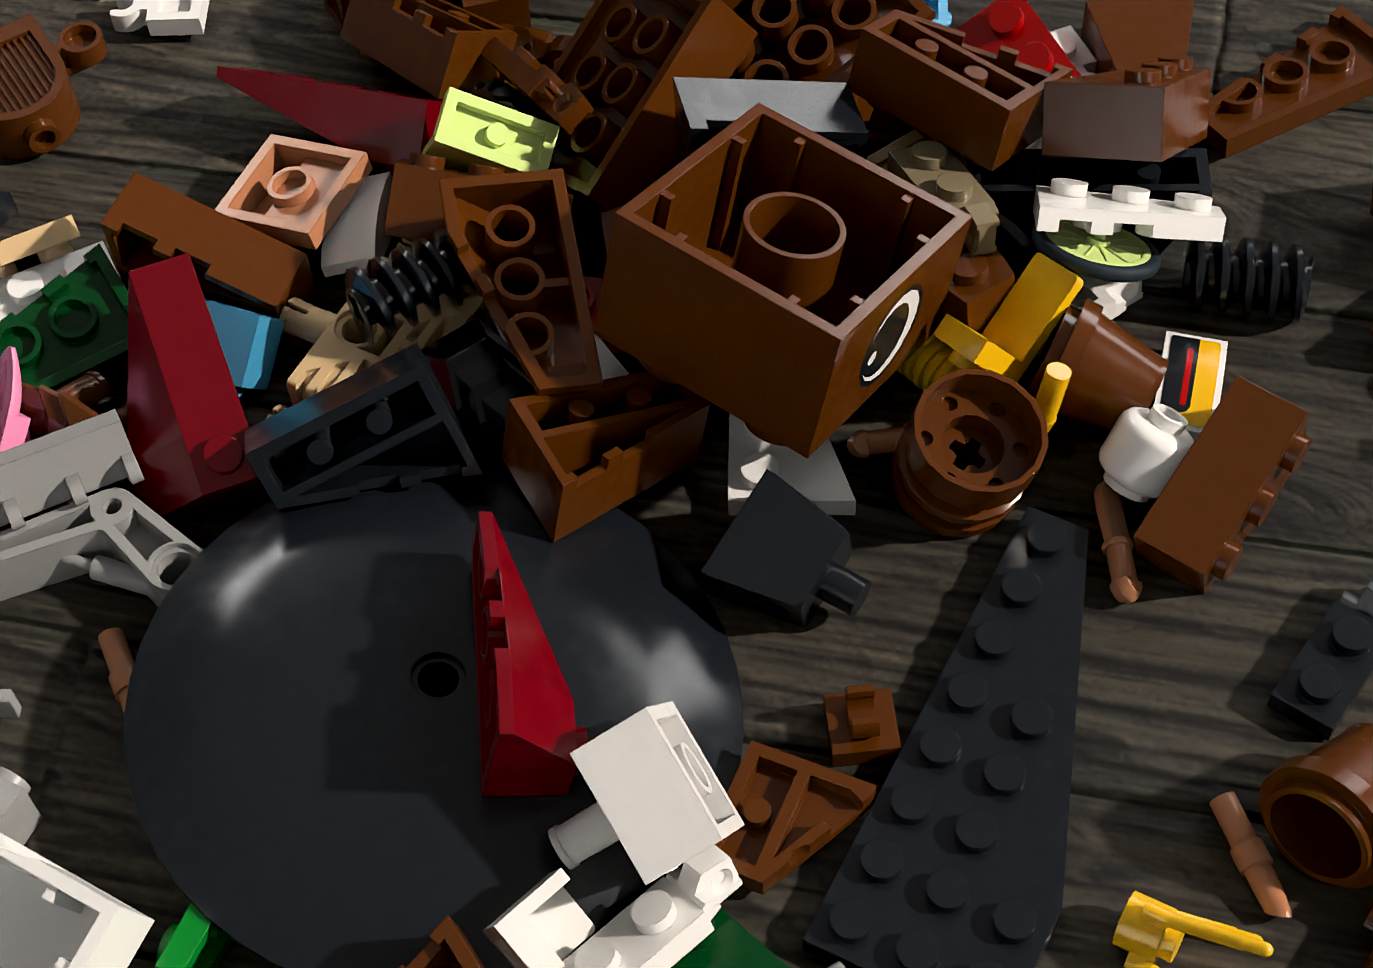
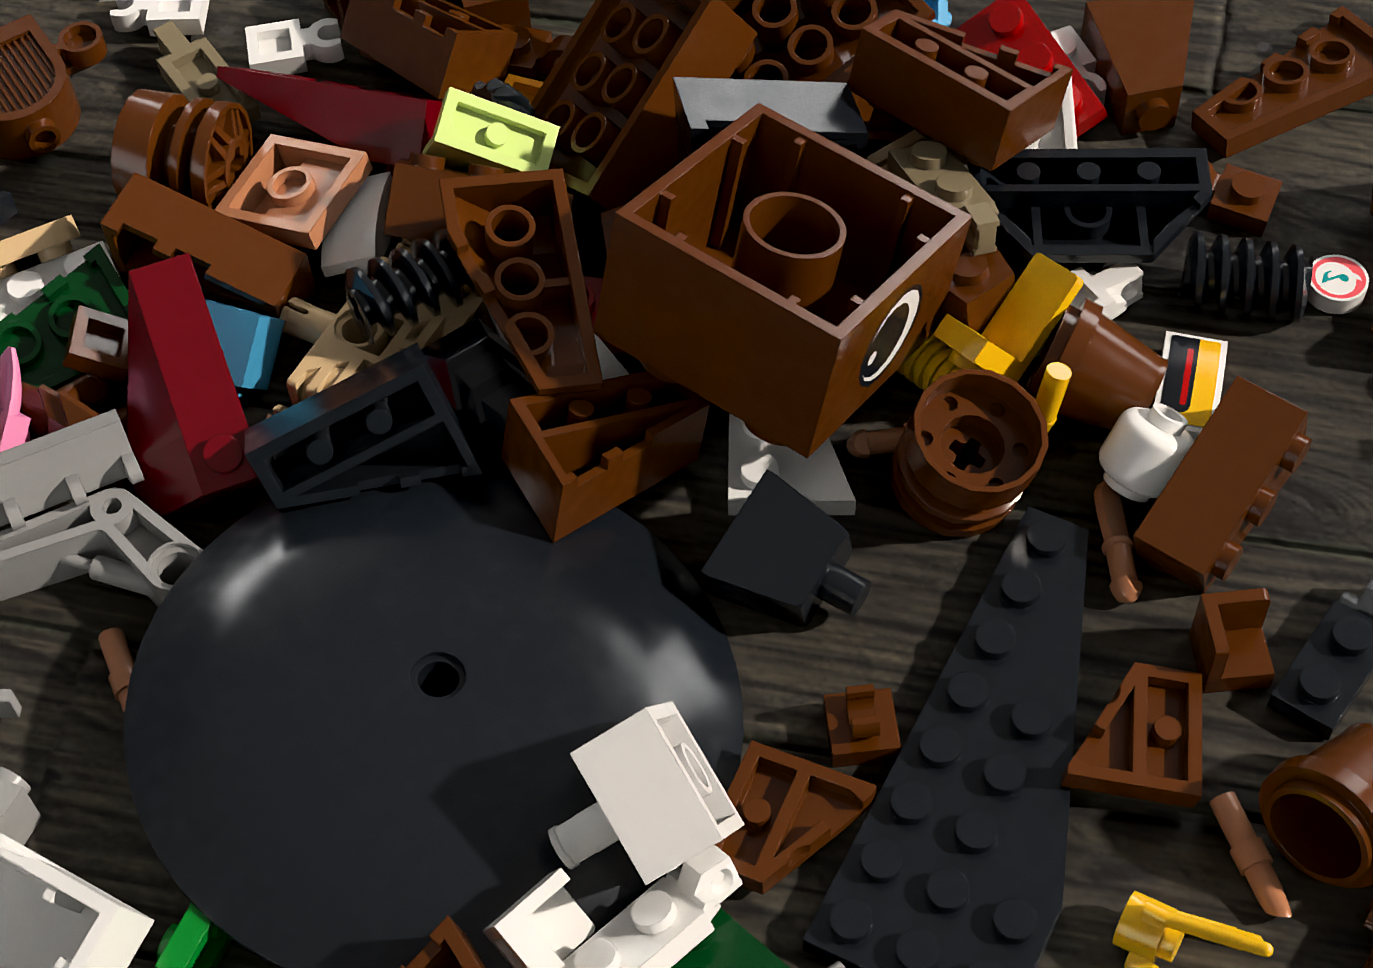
(98, 345): none -> reddish brown plate
(181, 144): none -> reddish brown wheel
(193, 69): none -> dark tan hinge
(287, 47): none -> white plate
(521, 692): dark red wedge -> none
(539, 84): reddish brown hinge -> none
(1110, 258): wheel -> none
(1128, 112): reddish brown wedge -> none
(1146, 740): none -> reddish brown wing
(1185, 218): white wing -> none
(1231, 641): none -> reddish brown panel
(1242, 198): none -> reddish brown plate
(1337, 284): none -> white tile

